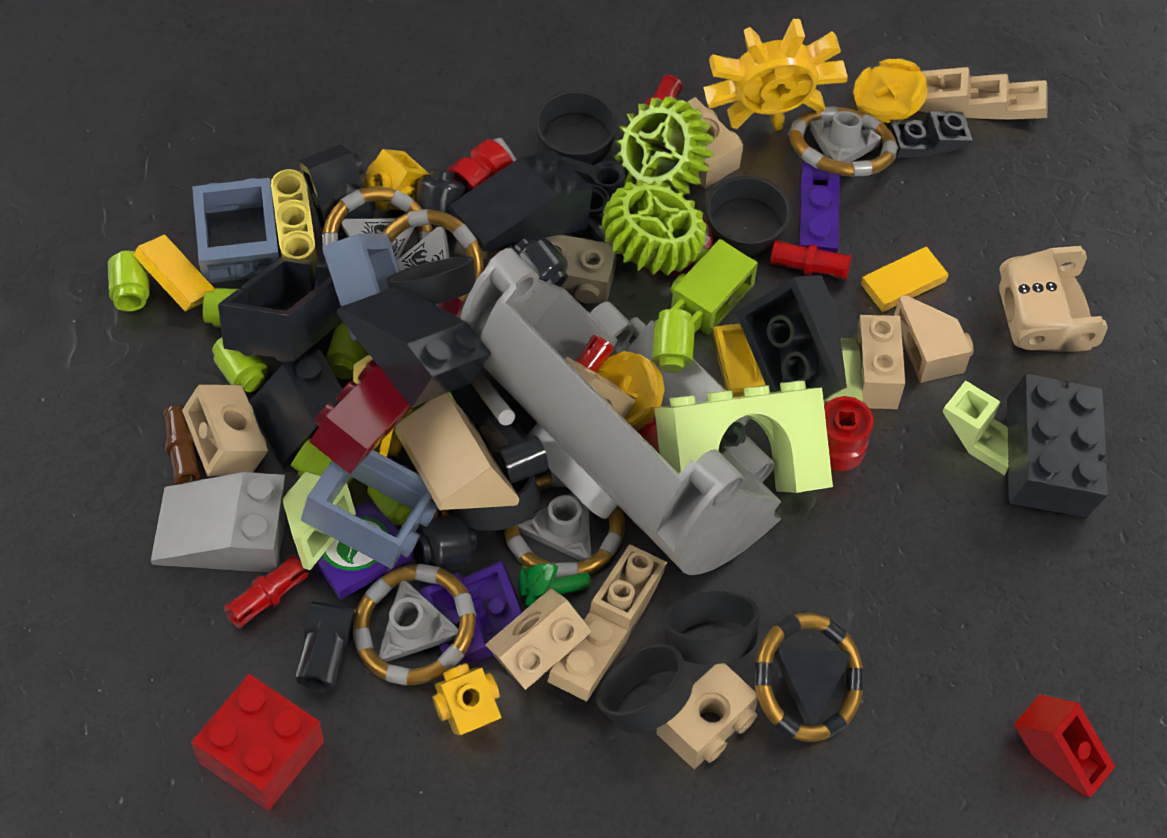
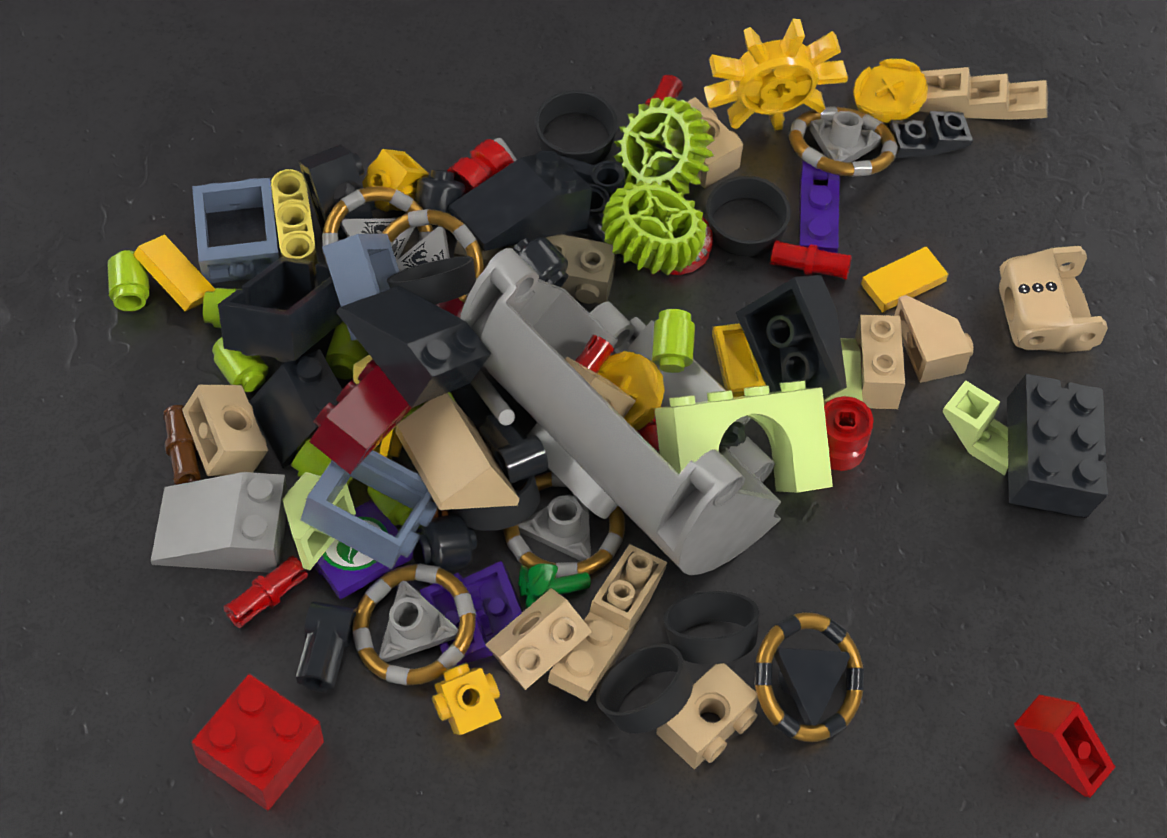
(714, 285): lime brick -> none

